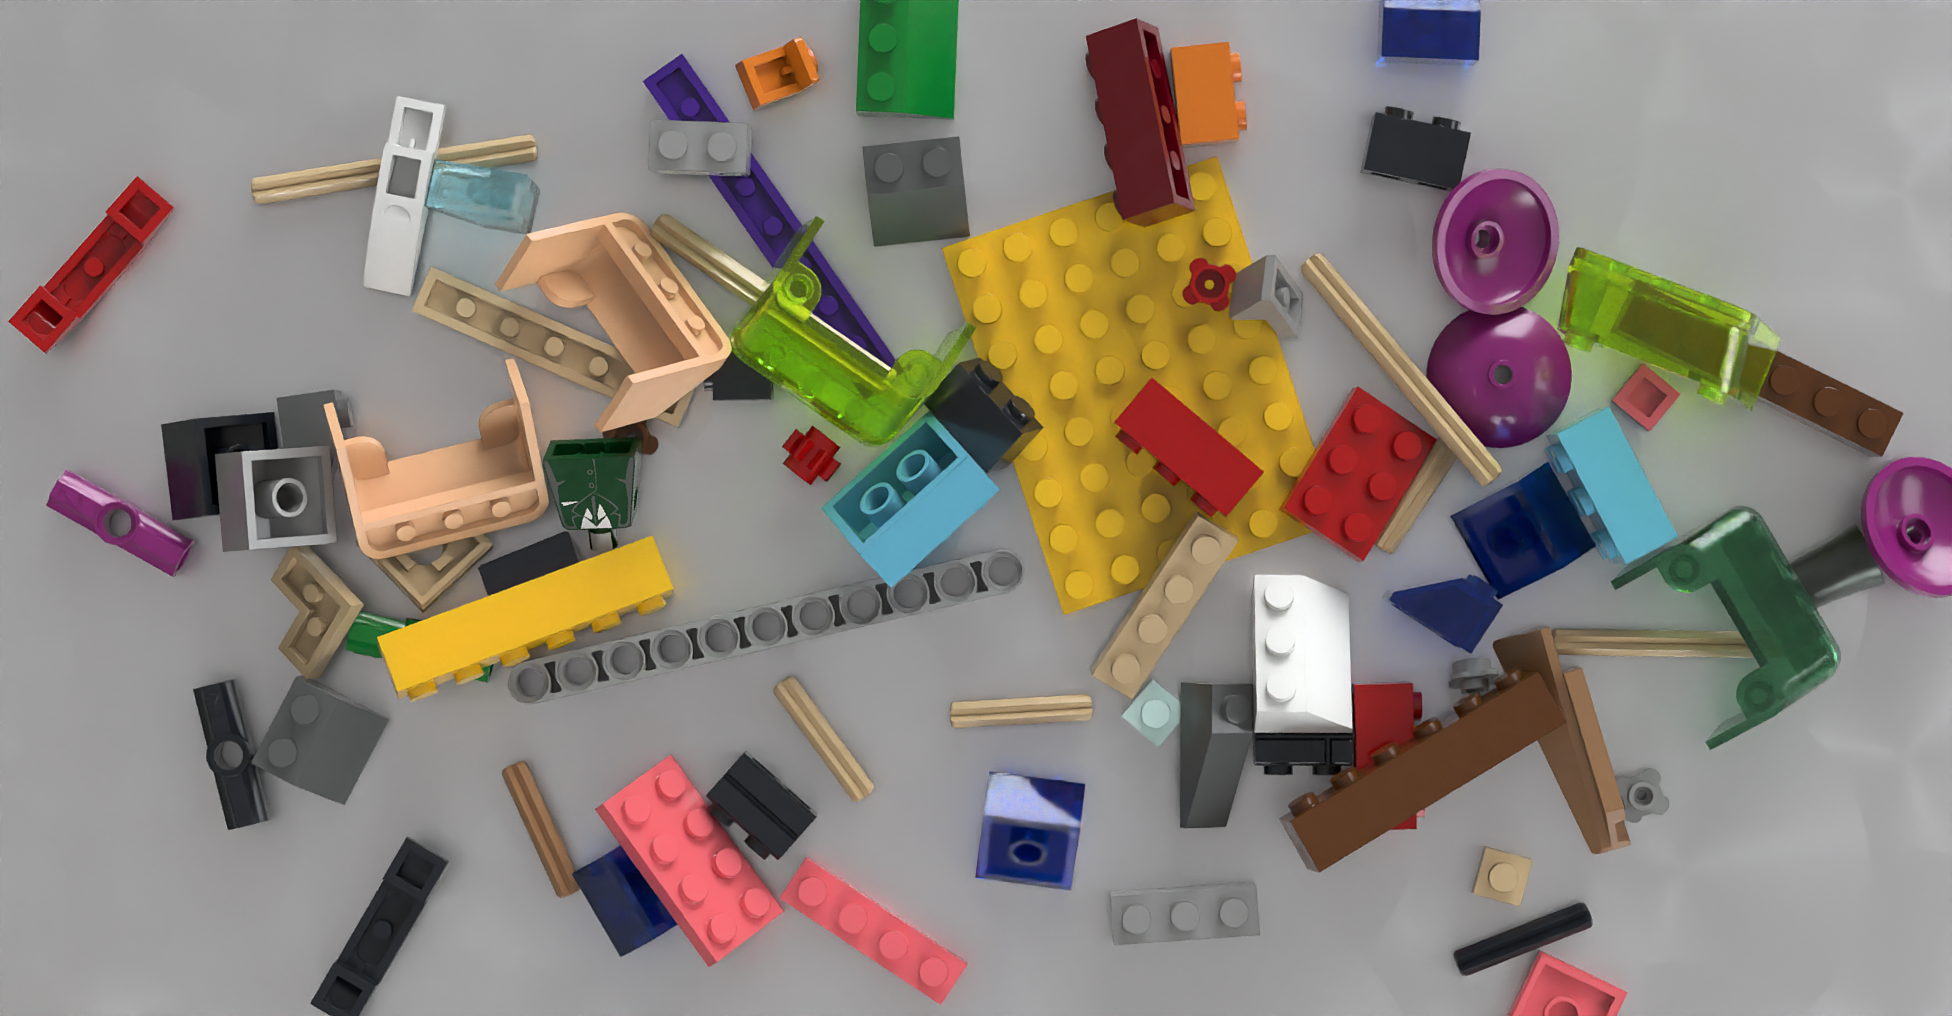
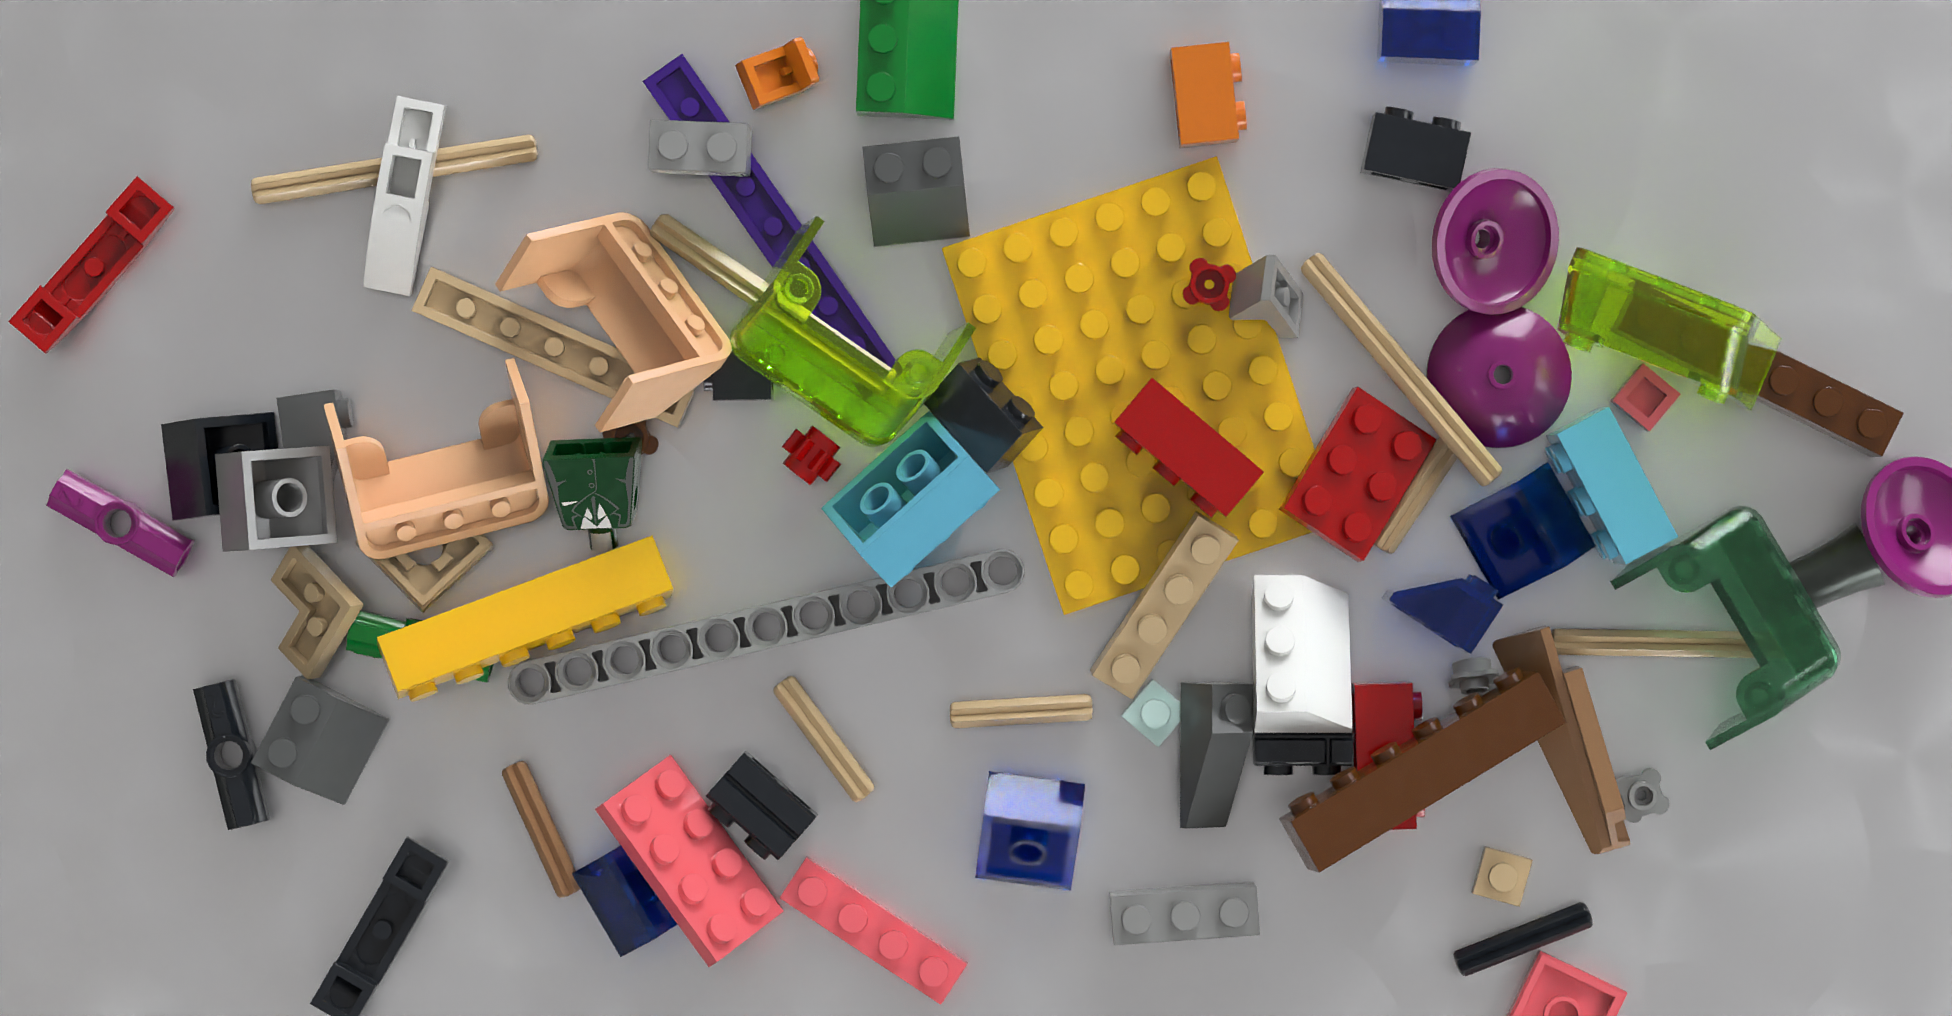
(483, 196): clear light blue slope -> none
(530, 563): black slope -> none
(1139, 123): dark red brick -> none

